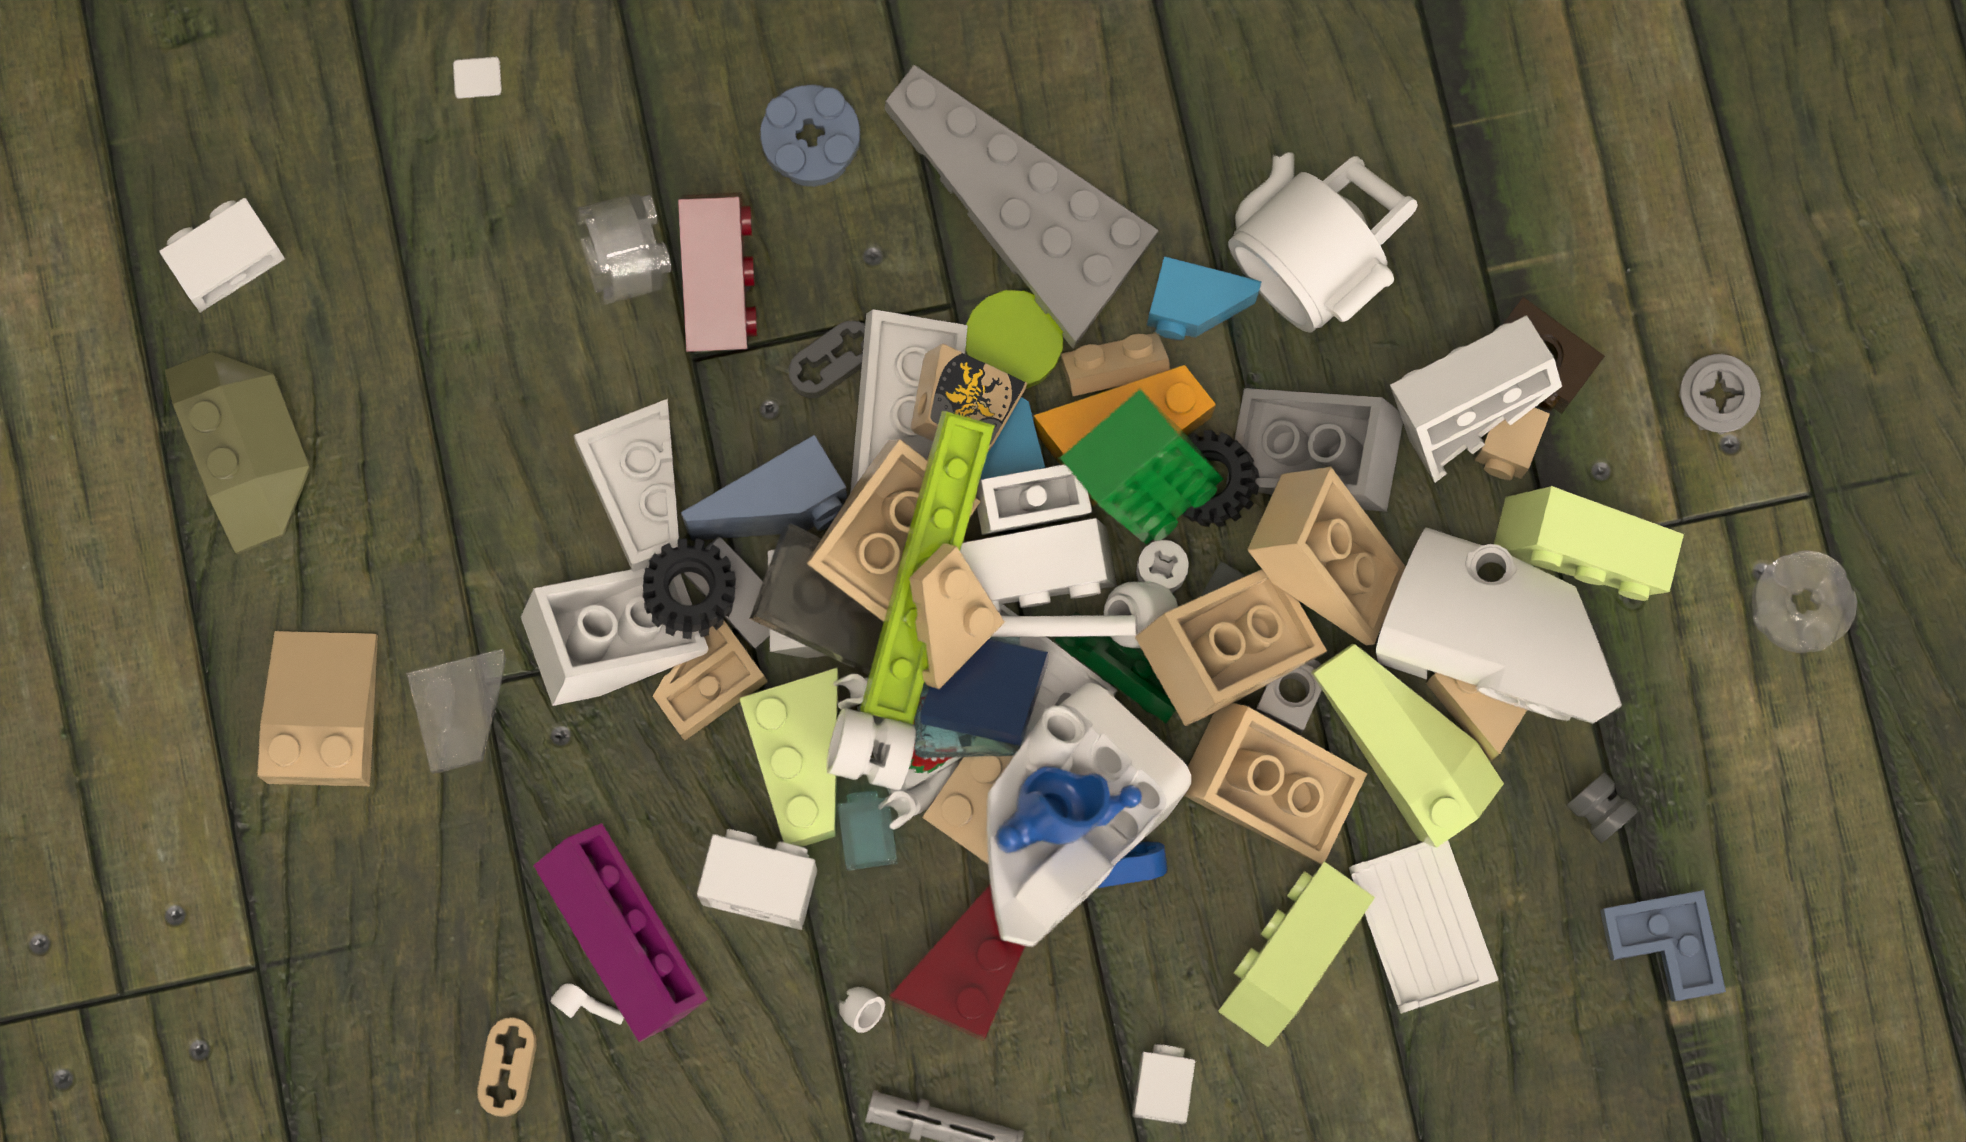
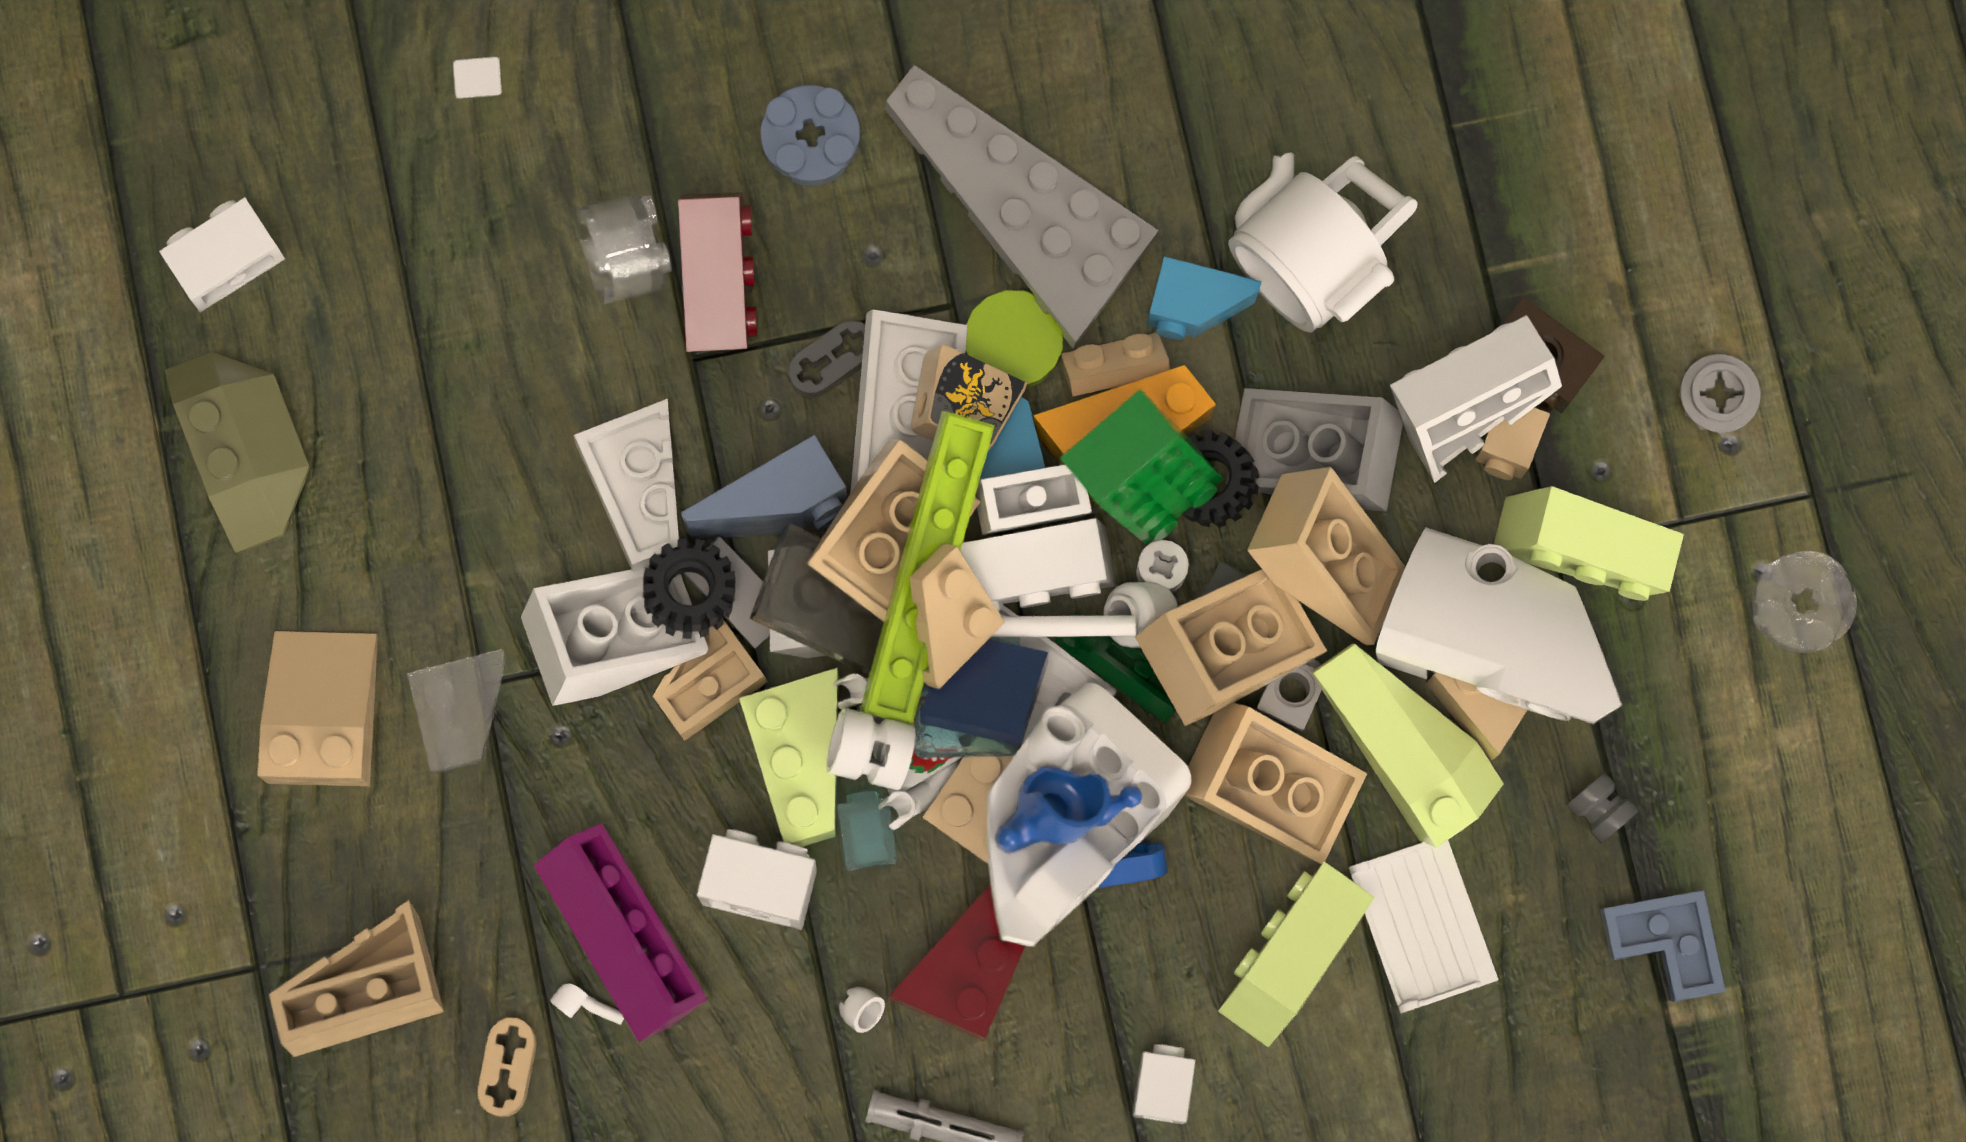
(361, 989): none -> tan wedge

